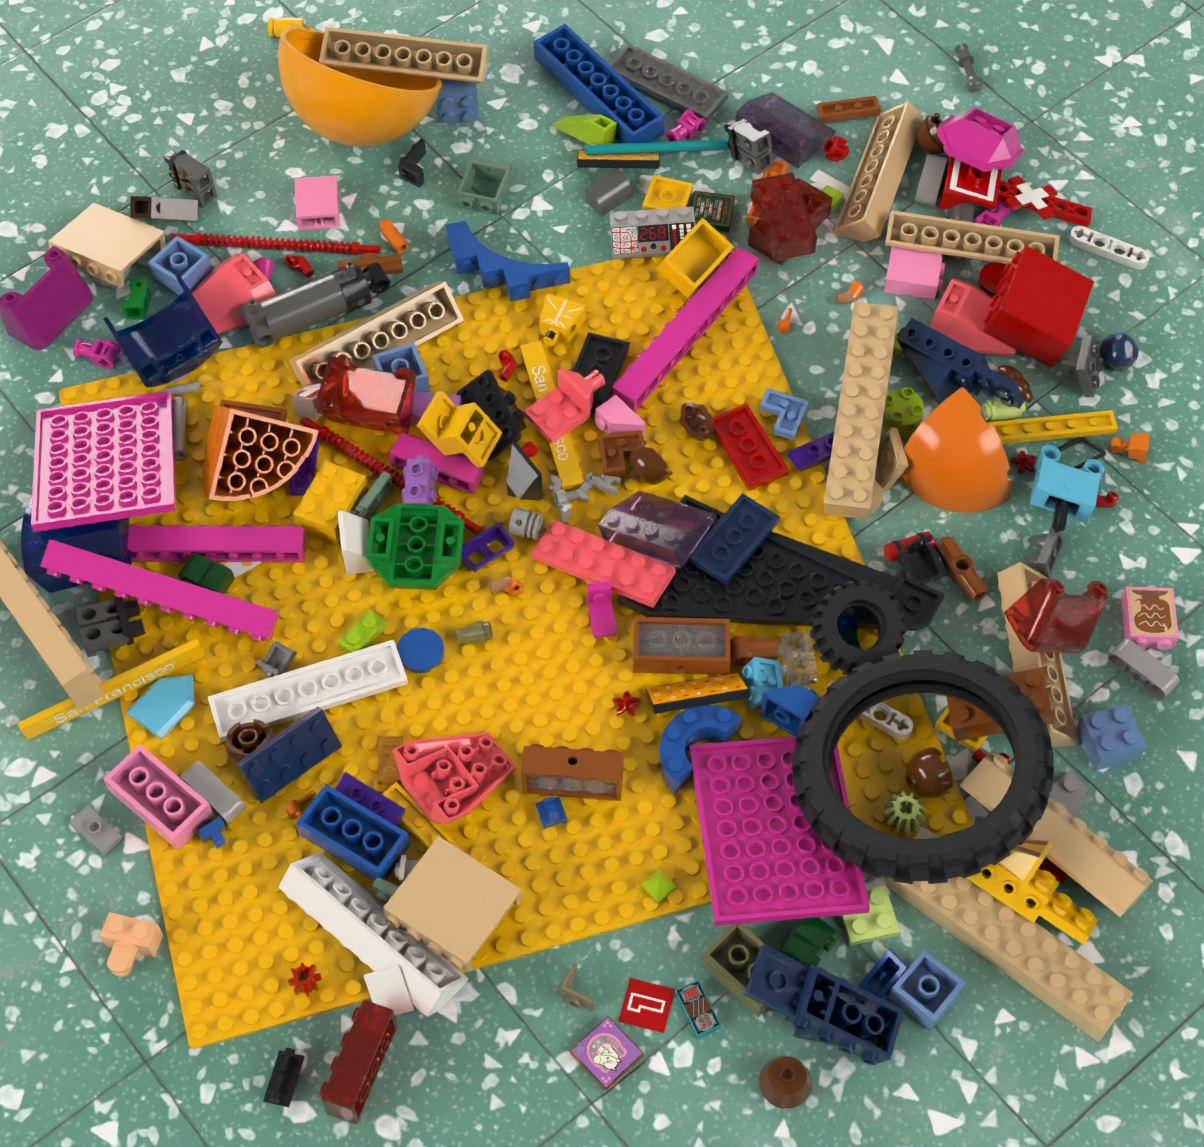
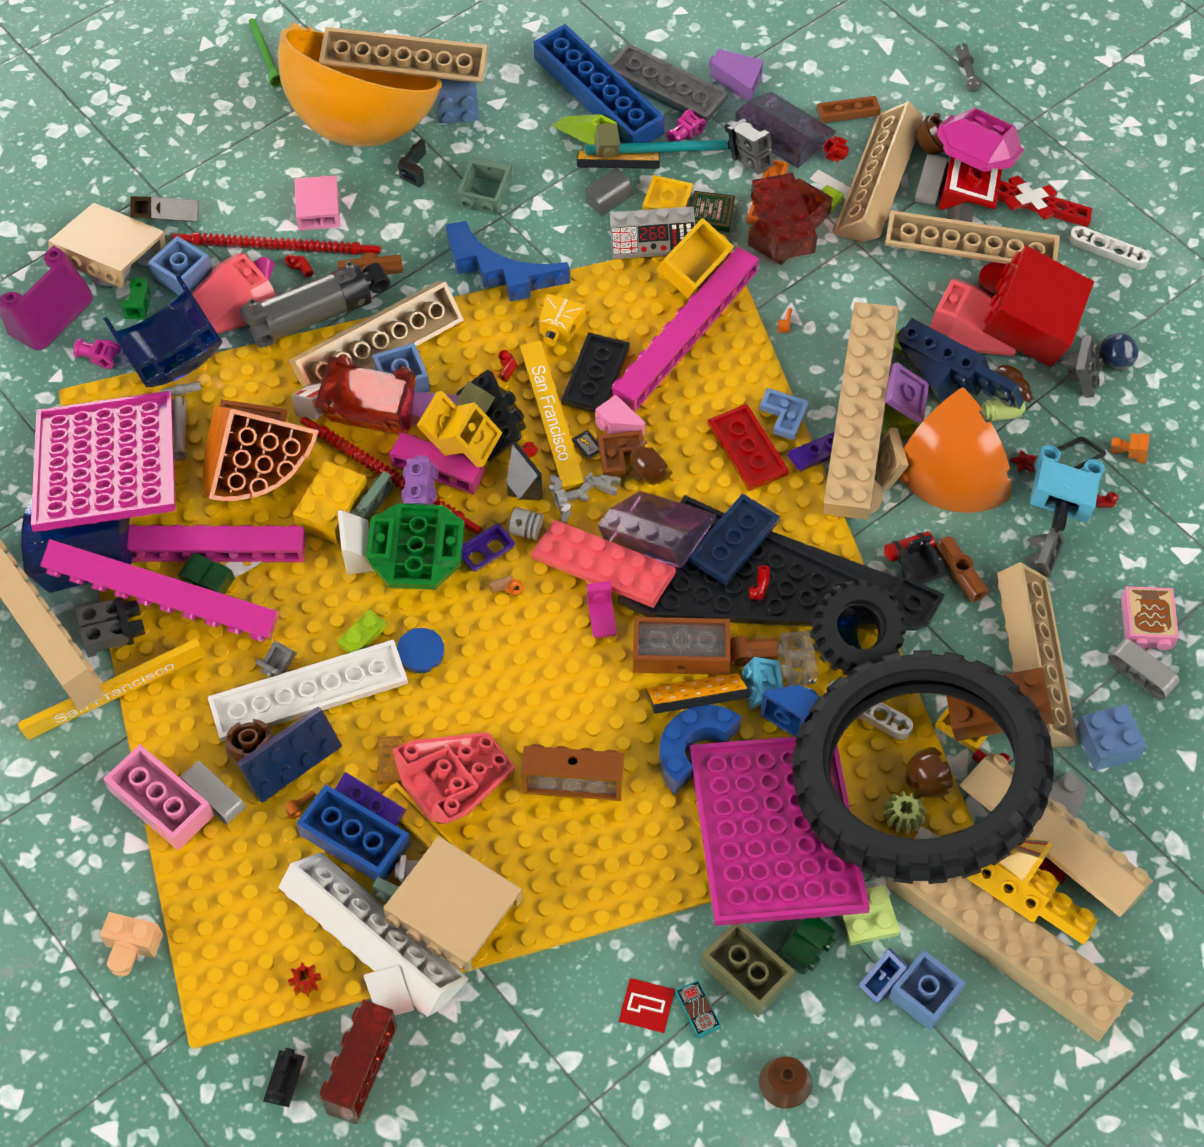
(96, 830): light grey plate -> none
(164, 704): medium azure tile -> none
(191, 176): dark grey hips -> none
(213, 832): blue tile -> none
(274, 77): none -> bright green piece
(276, 25): yellow piece -> none
(307, 471): dark purple plate -> none
(393, 236): orange bar -> none
(472, 393): none -> olive brick
(475, 633): olive cone -> none
(551, 812): blue tile -> none
(566, 405): coral plate -> none
(574, 998): dark tan bracket -> none
(587, 444): none -> sticker
(606, 140): none -> olive brick
(606, 1053): tile -> none
(626, 704): red plant -> none
(658, 885): lime slope -> none
(696, 421): reddish brown arm -> none
(736, 72): none -> medium lavender slope
(762, 583): none -> red arm
(825, 1006): dark blue wedge -> none
(852, 295): arm -> none
(907, 392): none -> medium lavender plate
(914, 273): bright pink brick -> none
(993, 216): dark pink connector -> none
(1054, 621): clear red windscreen -> none
(1056, 427): yellow plate -> none

